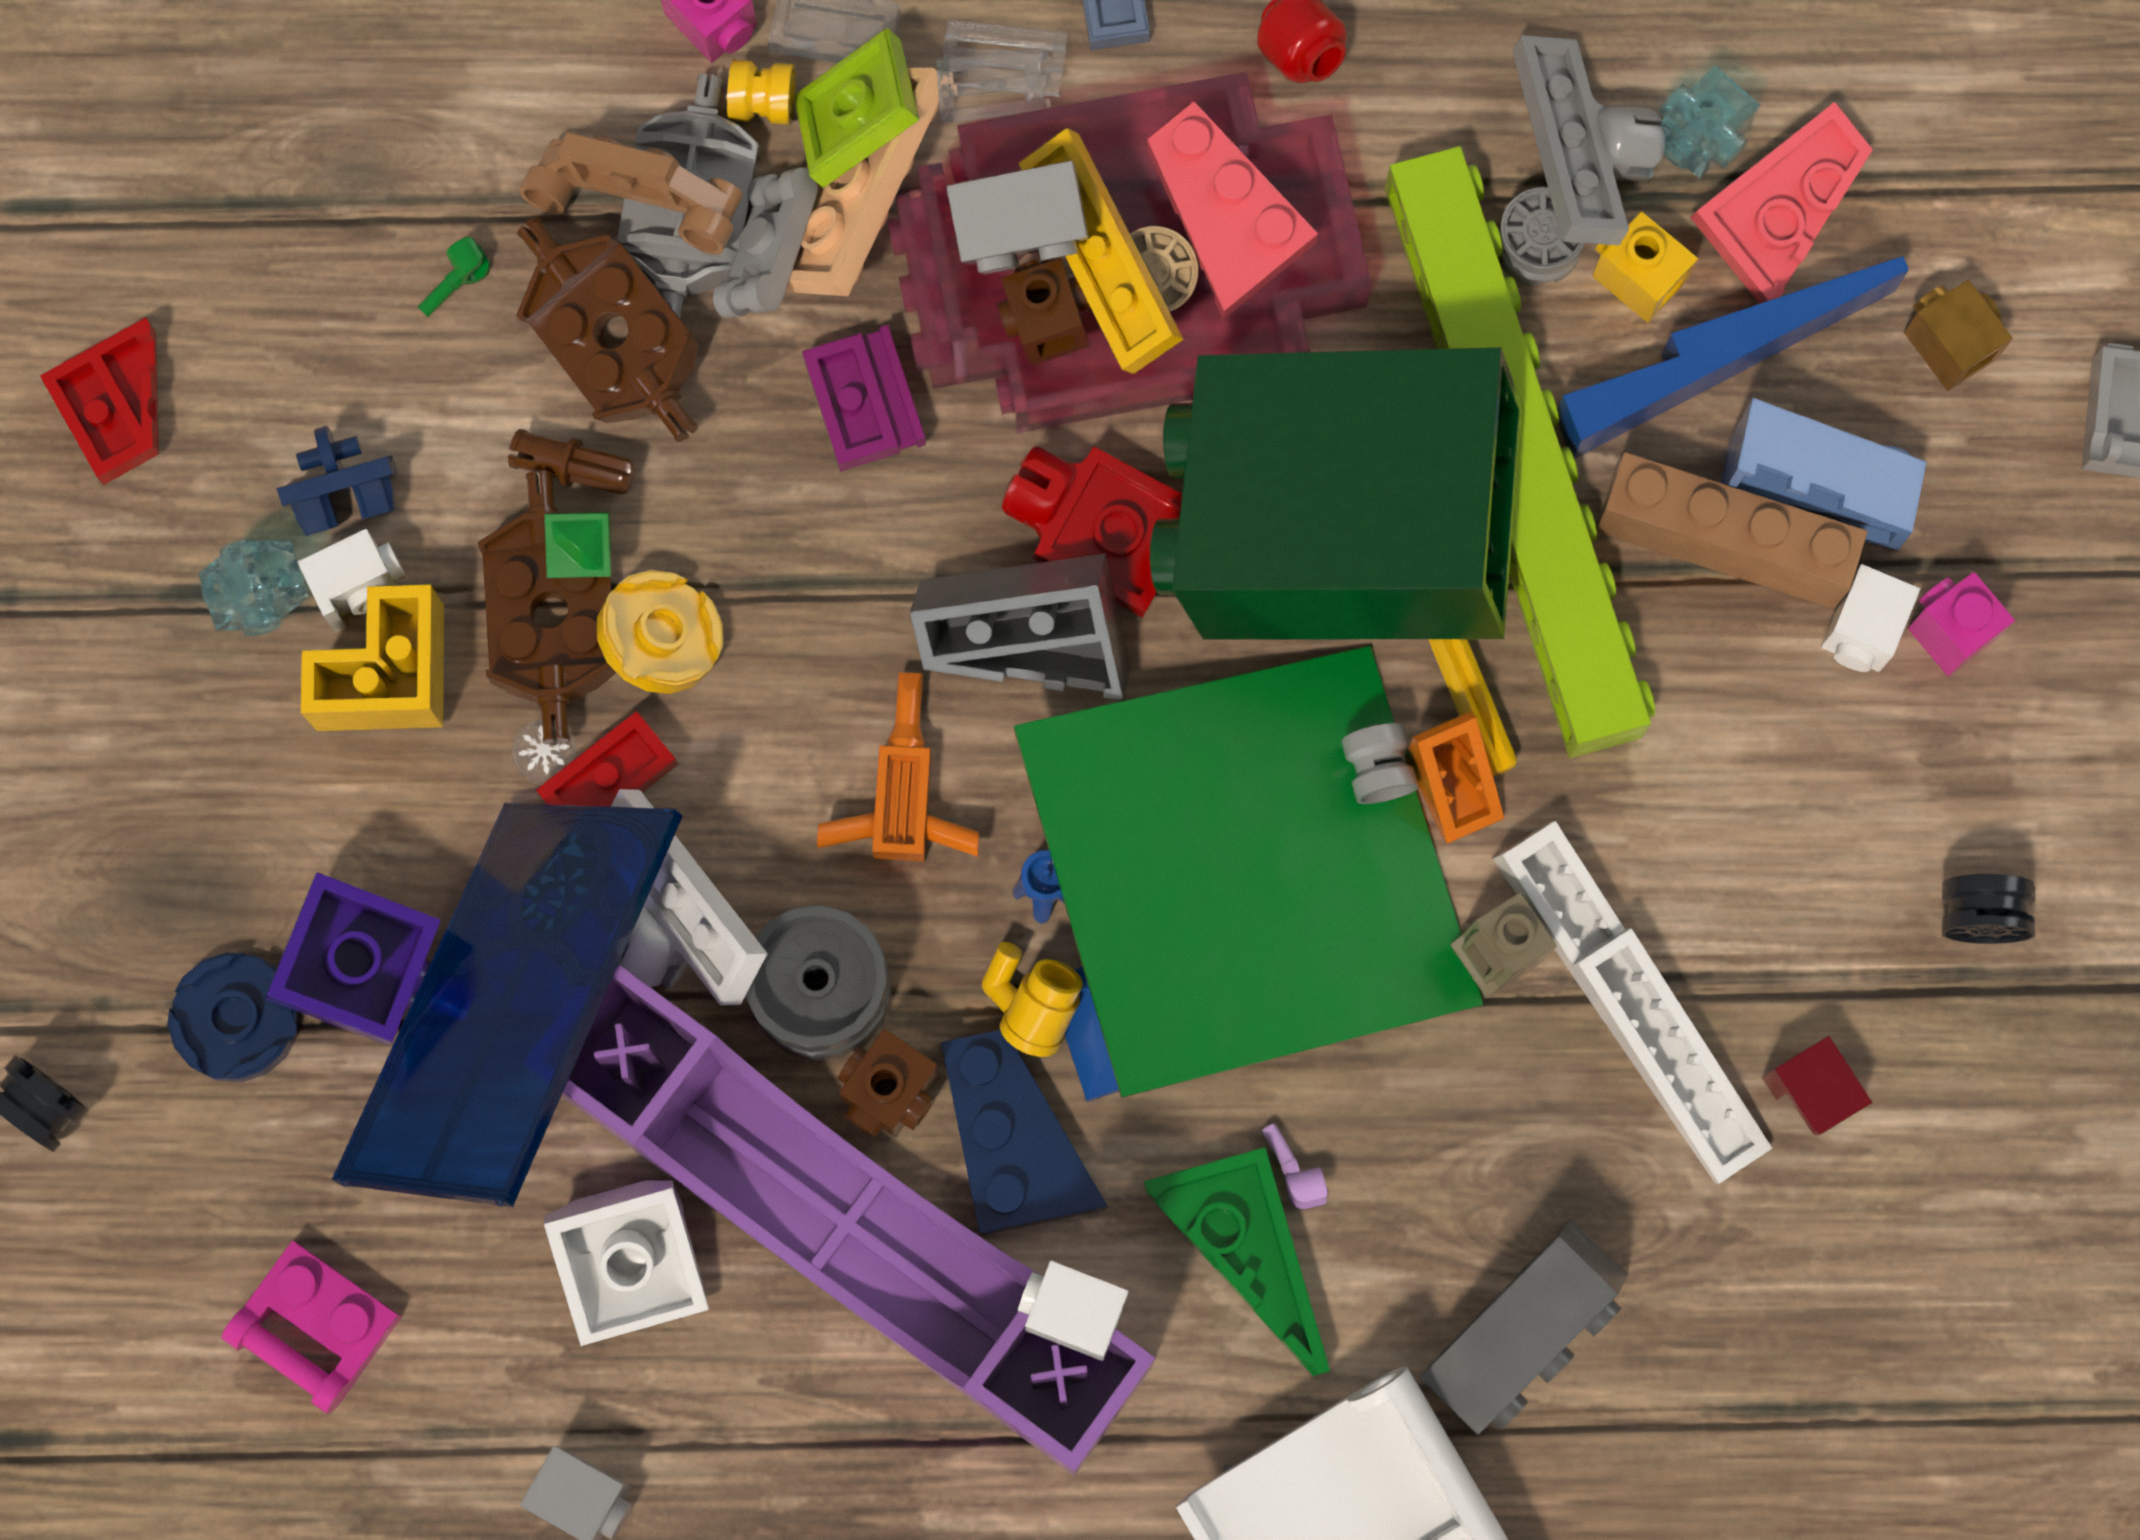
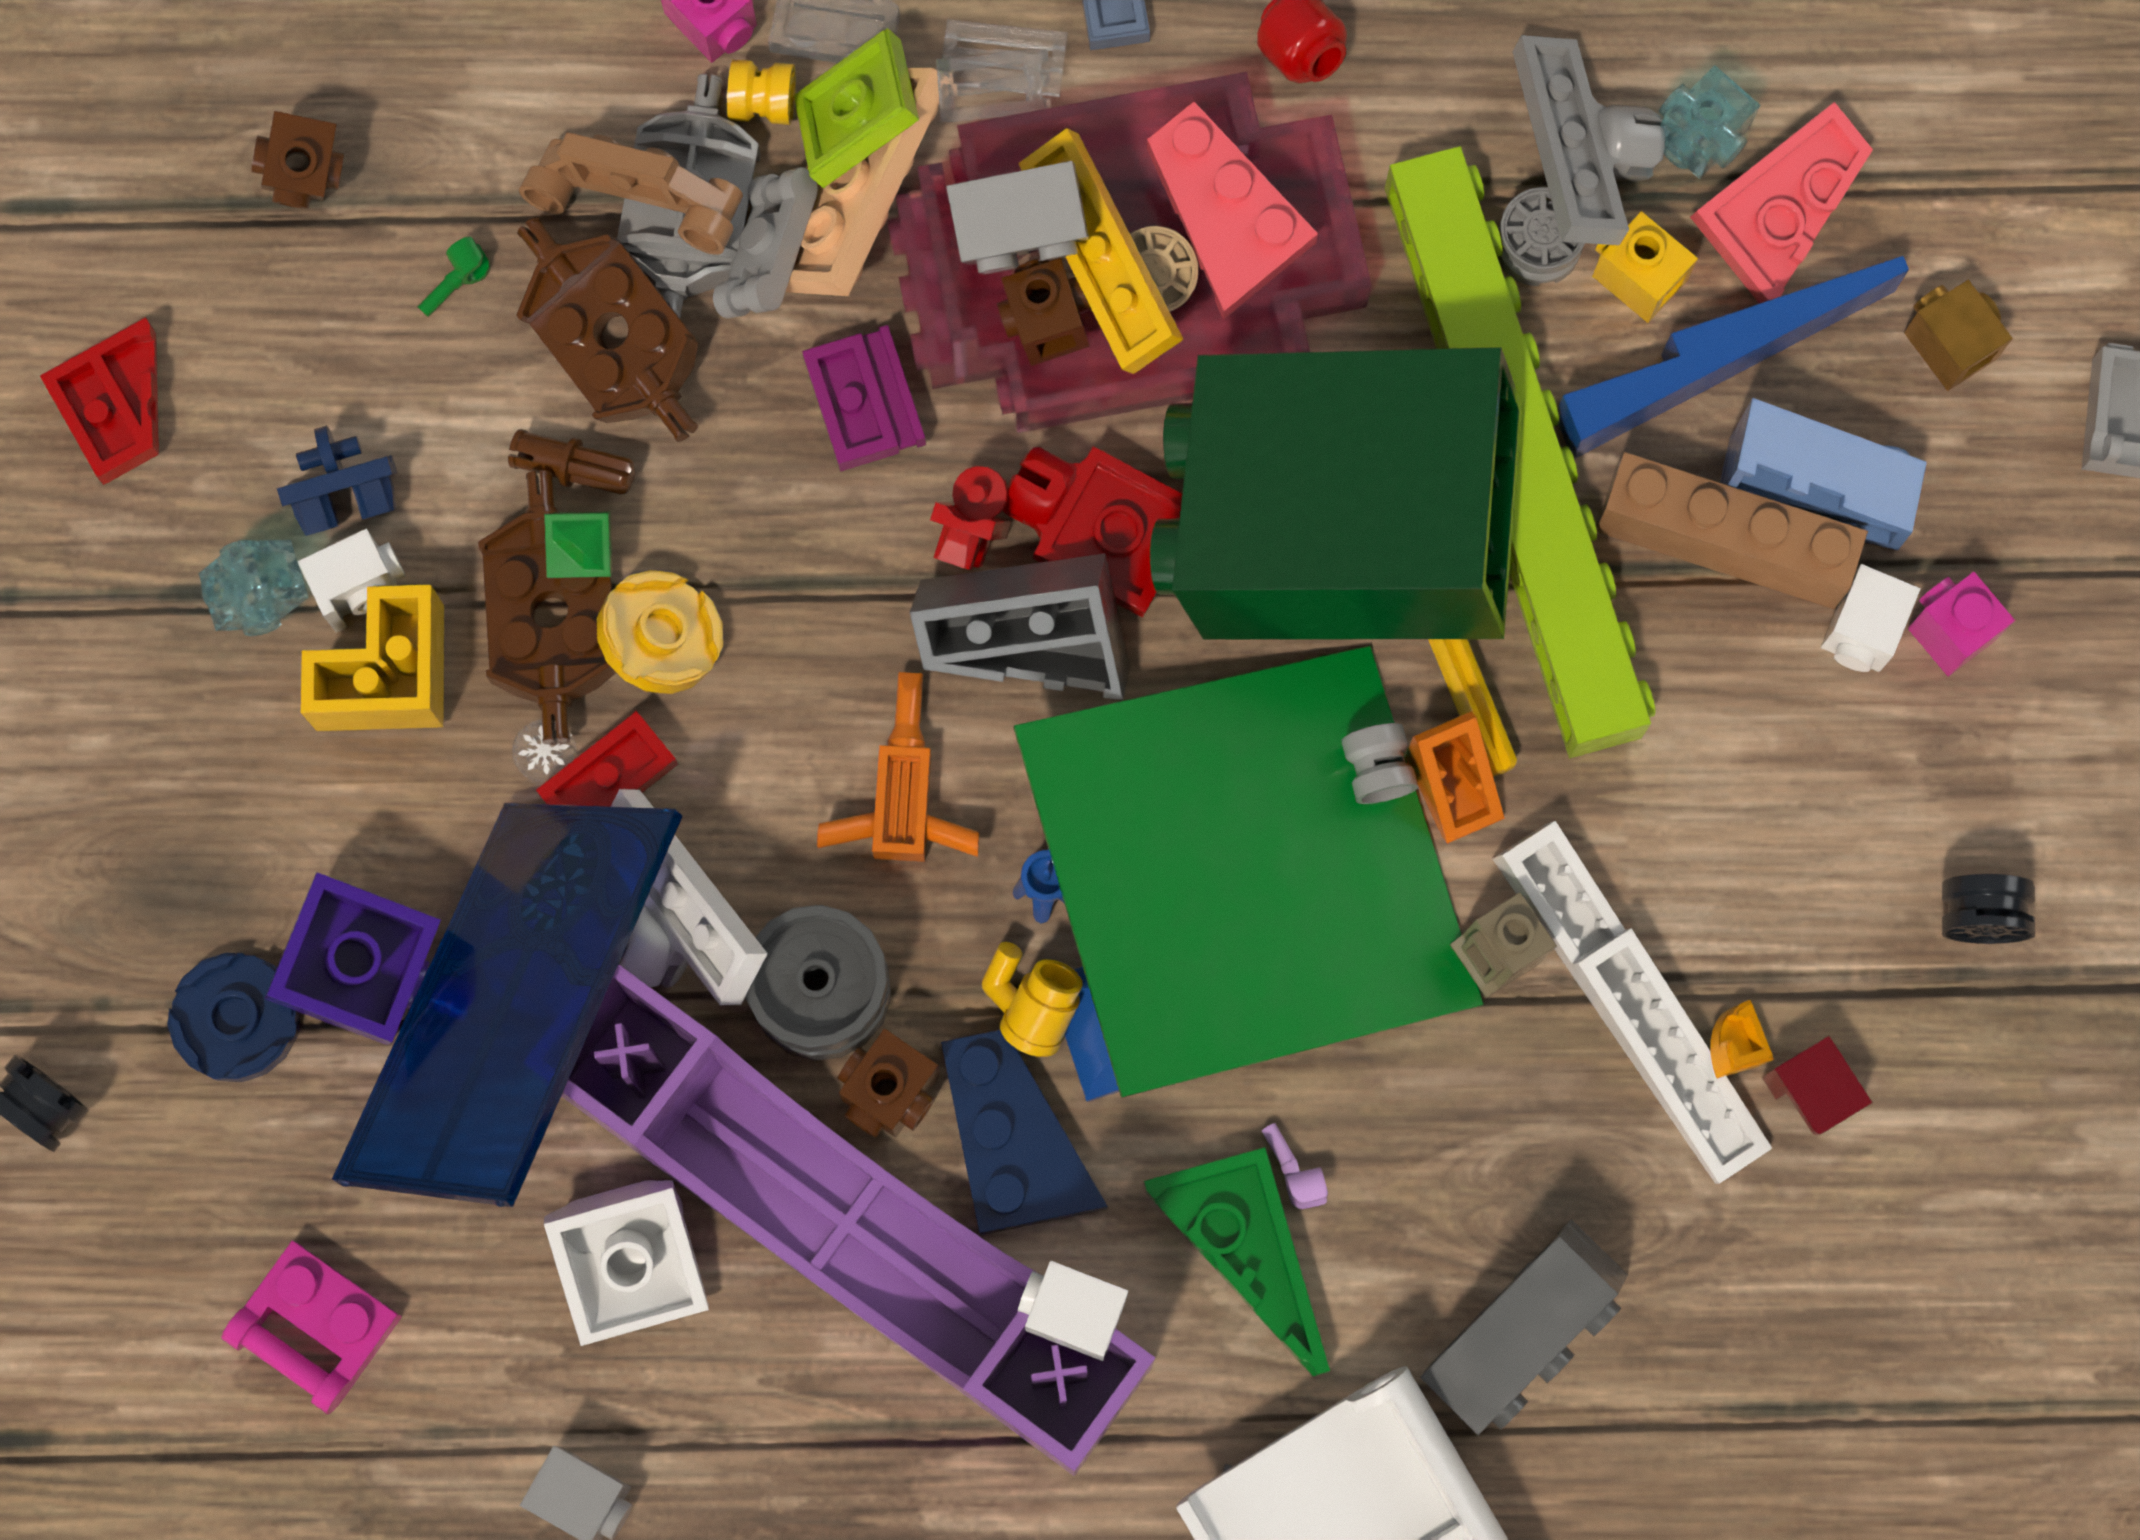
(302, 136): none -> reddish brown brick
(970, 518): none -> red hips
(1738, 1041): none -> light orange tile

